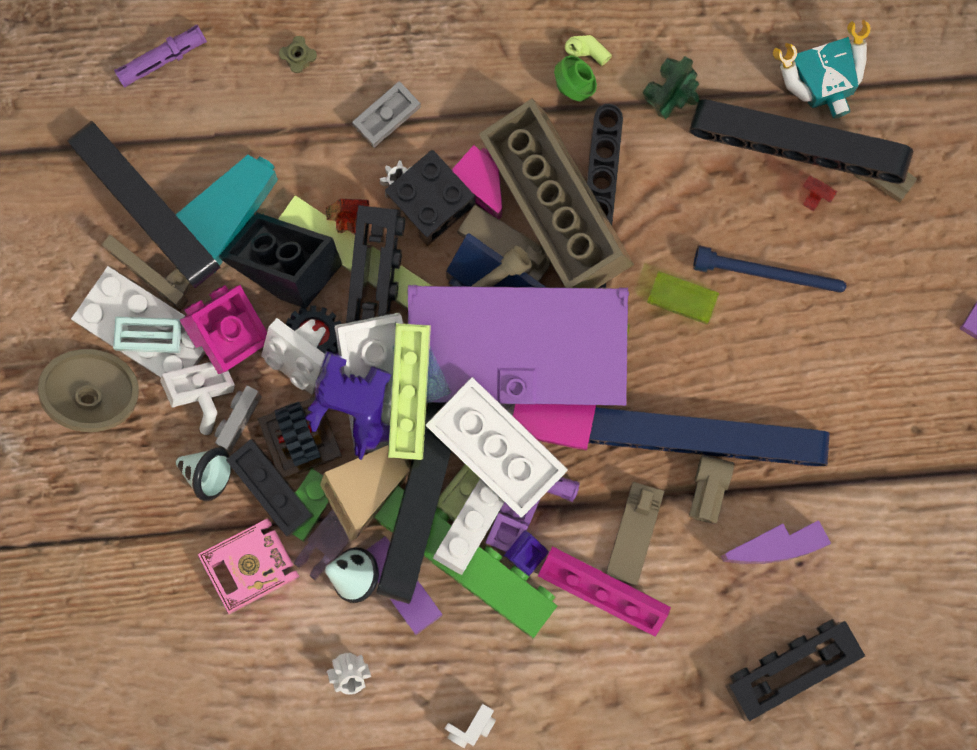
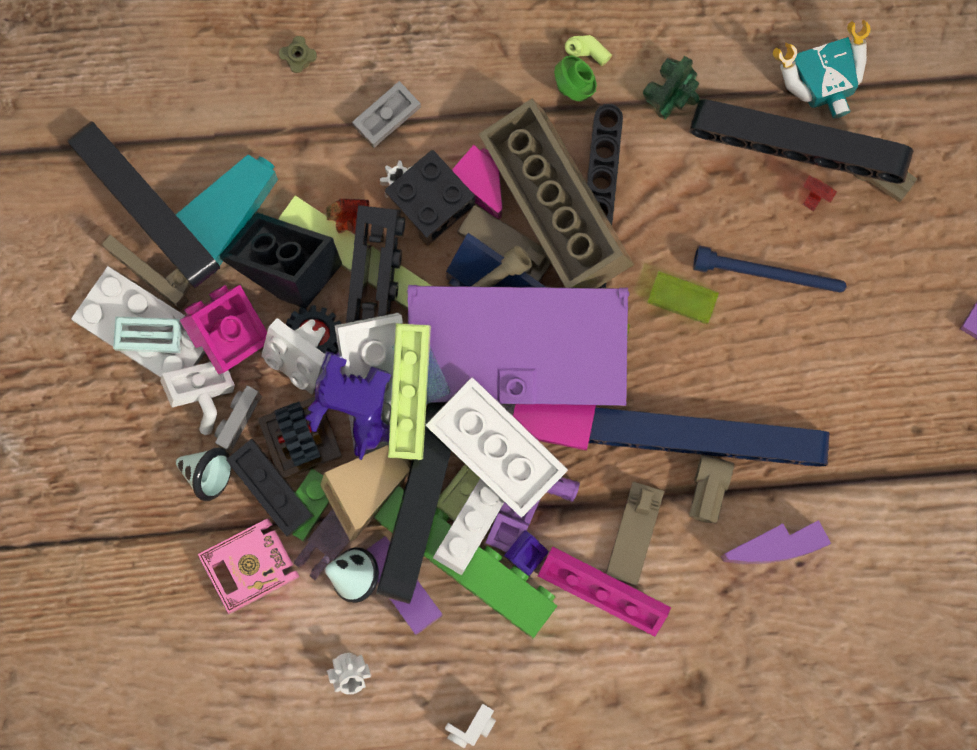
(90, 378): dark tan dish -> none
(161, 55): medium lavender pin -> none
(841, 643): black brick -> none

